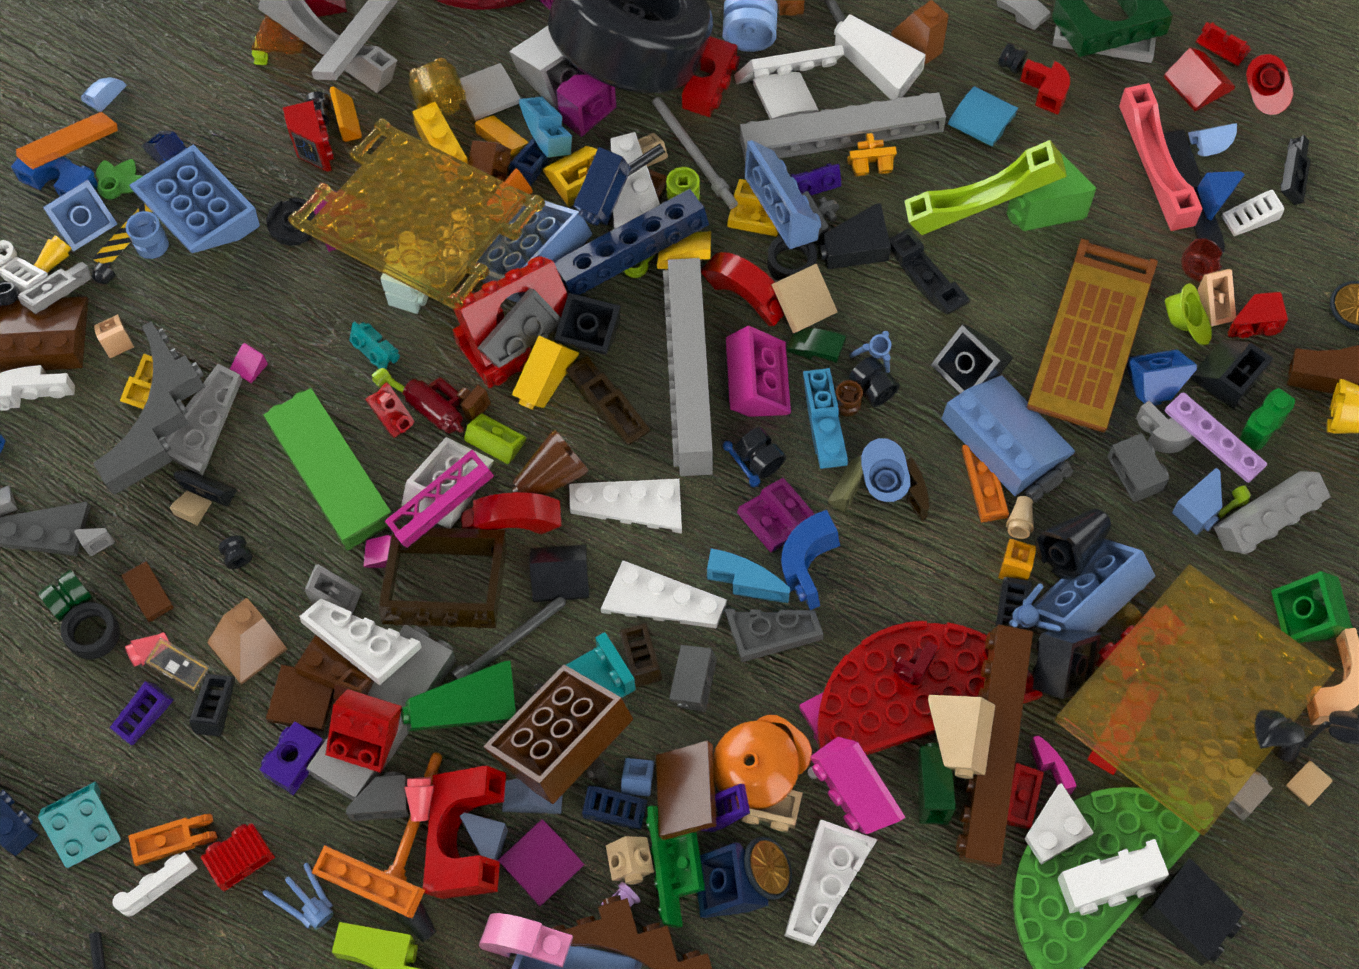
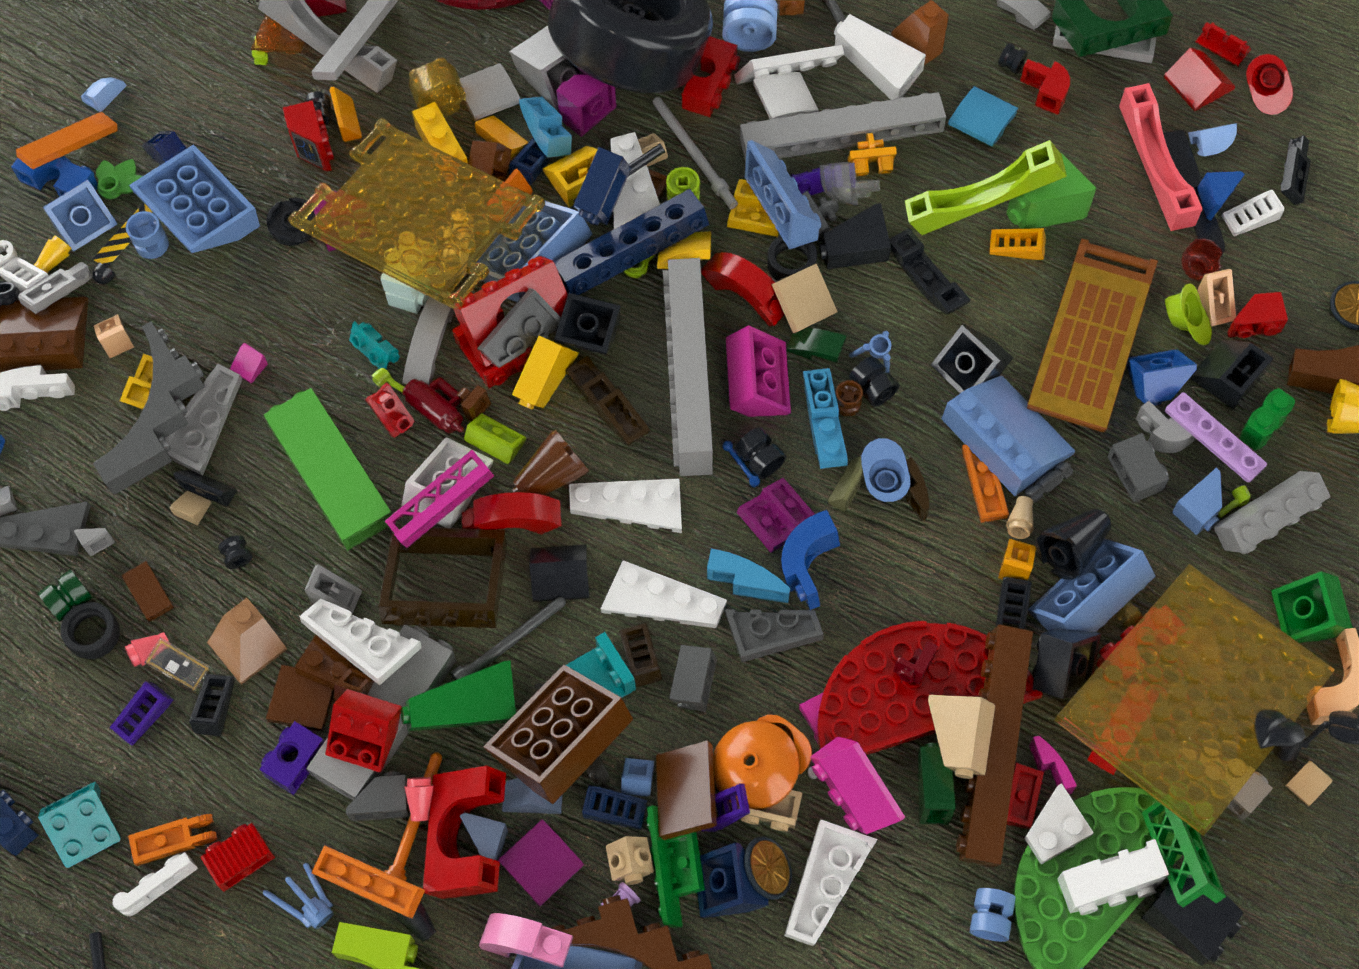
(377, 552): dark pink slope -> none
(427, 341): none -> light grey slope
(841, 184): none -> clear brick
(992, 925): none -> medium blue wheel
(1017, 251): none -> light orange slope
(1027, 615): medium blue plant -> none
(1196, 859): none -> green fence

